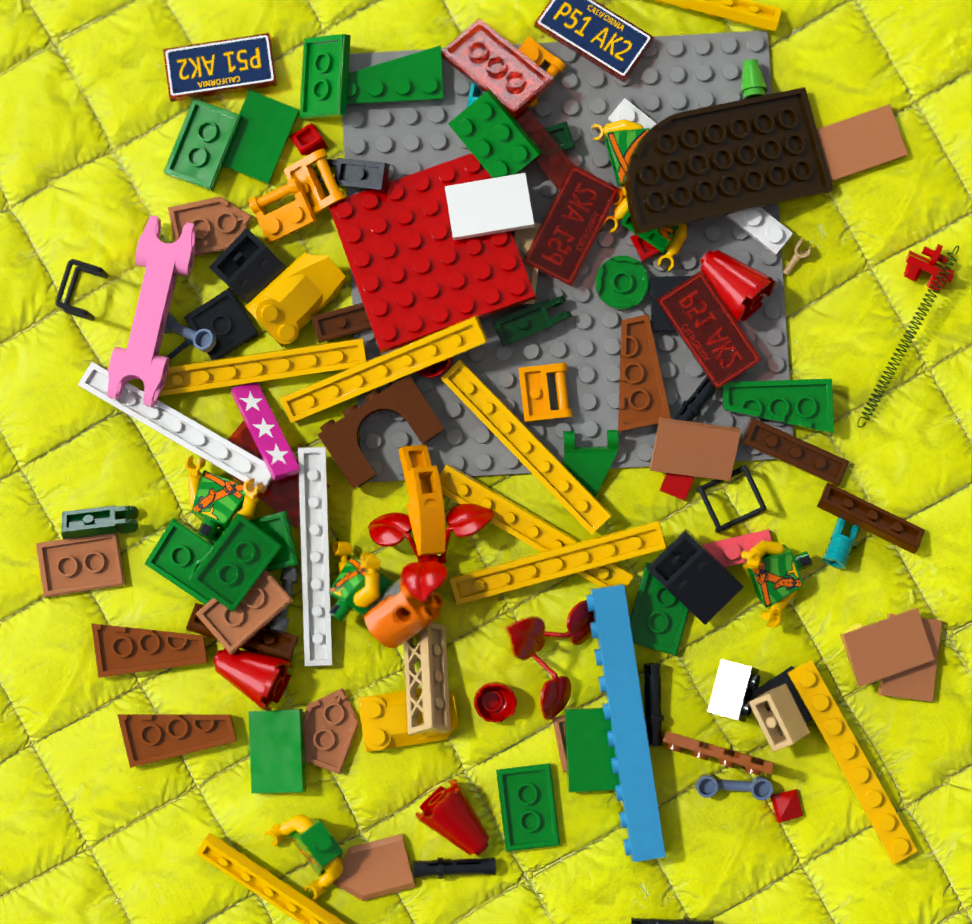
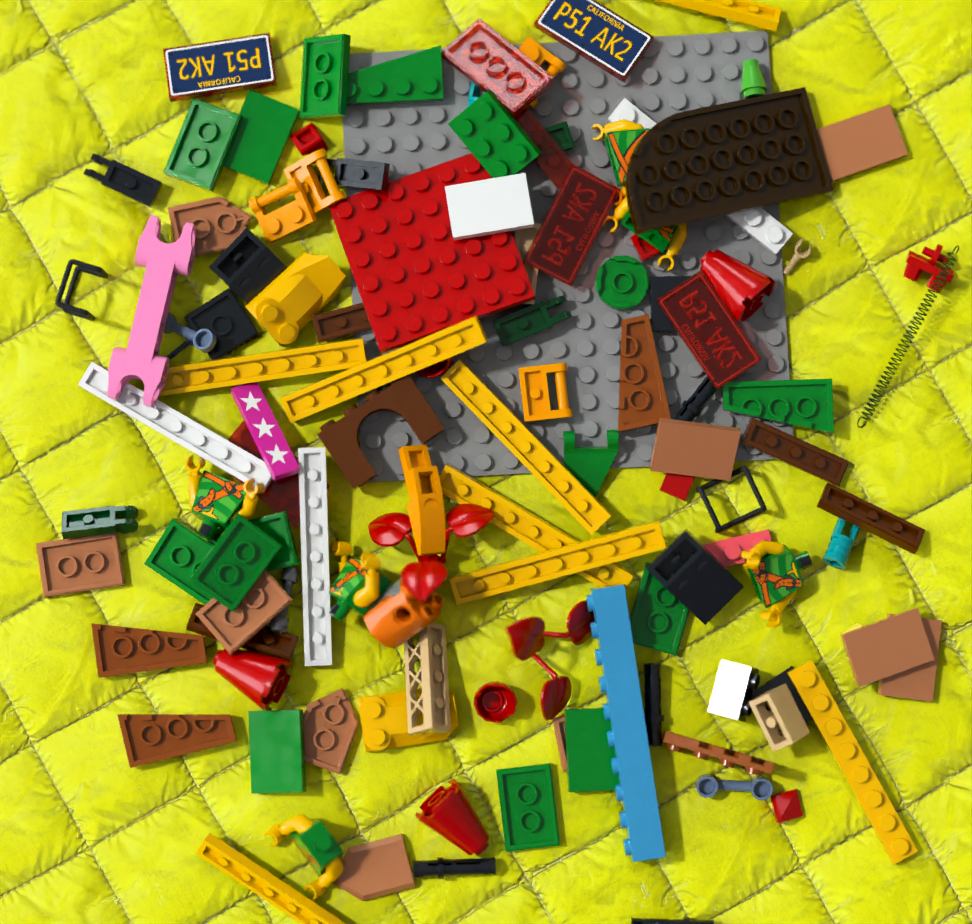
(125, 180): none -> black hinge

